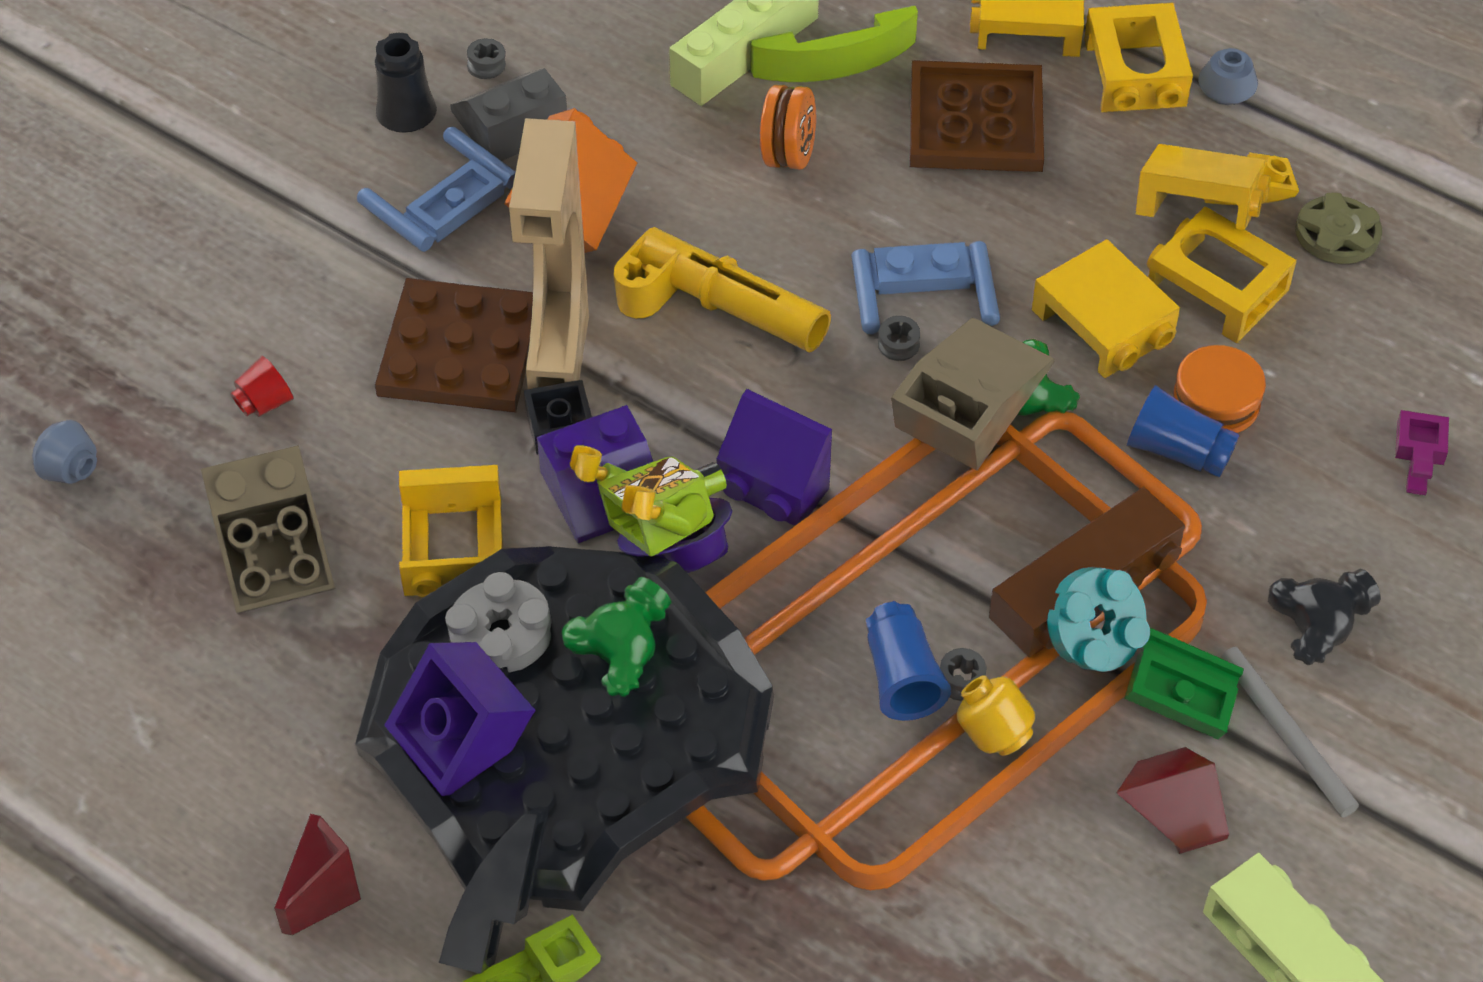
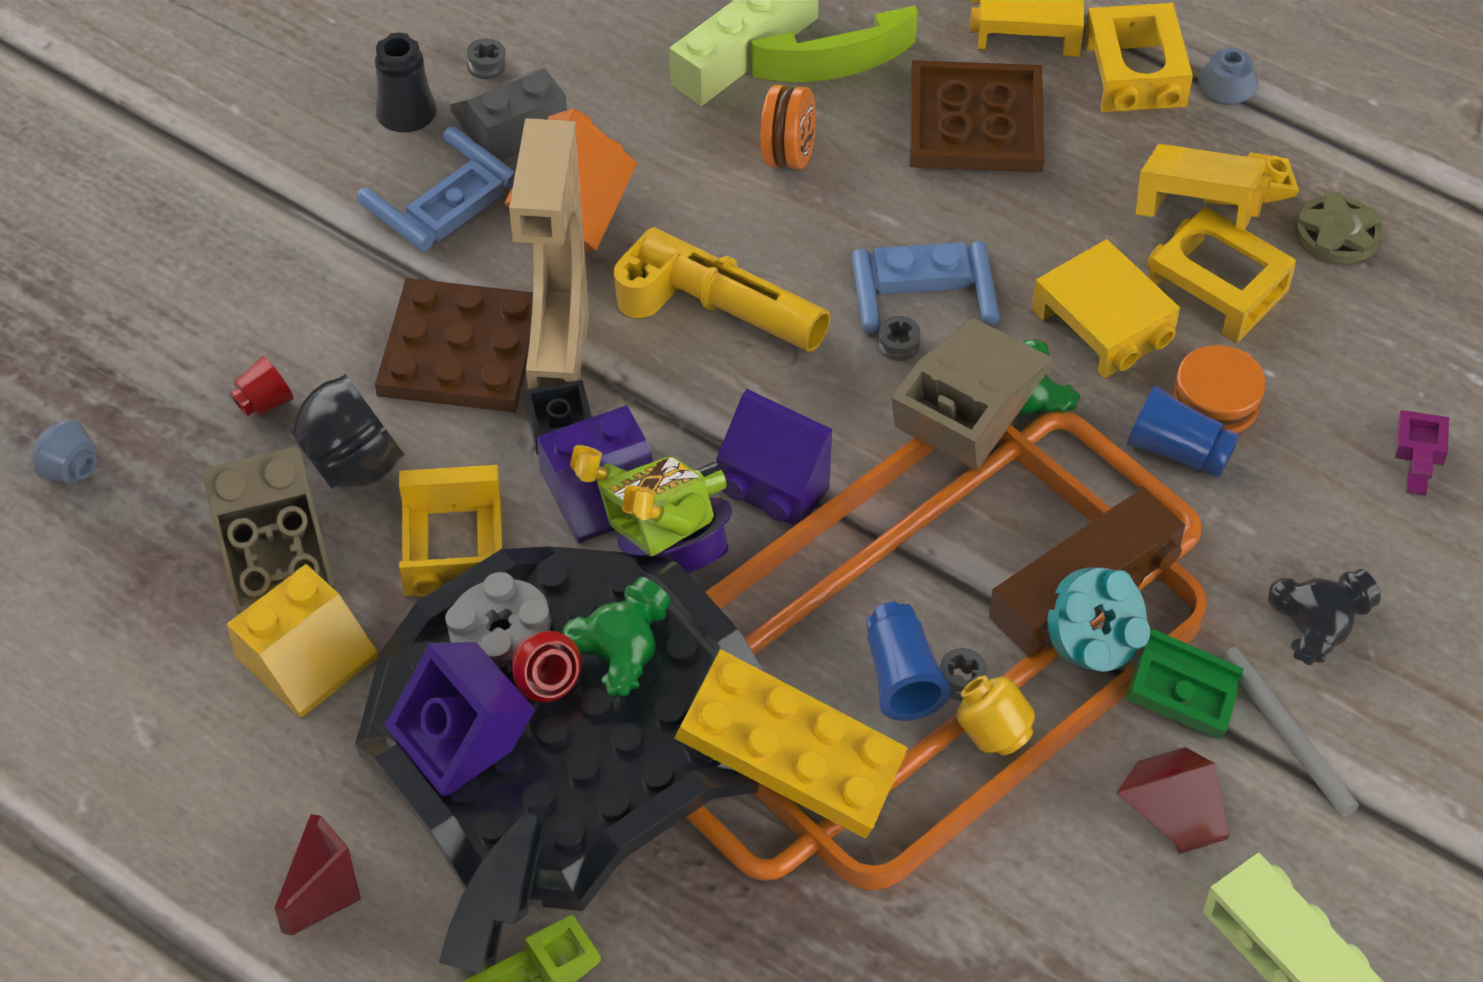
(301, 641): none -> yellow slope
(344, 436): none -> black piece
(546, 666): none -> red cone
(792, 743): none -> yellow plate

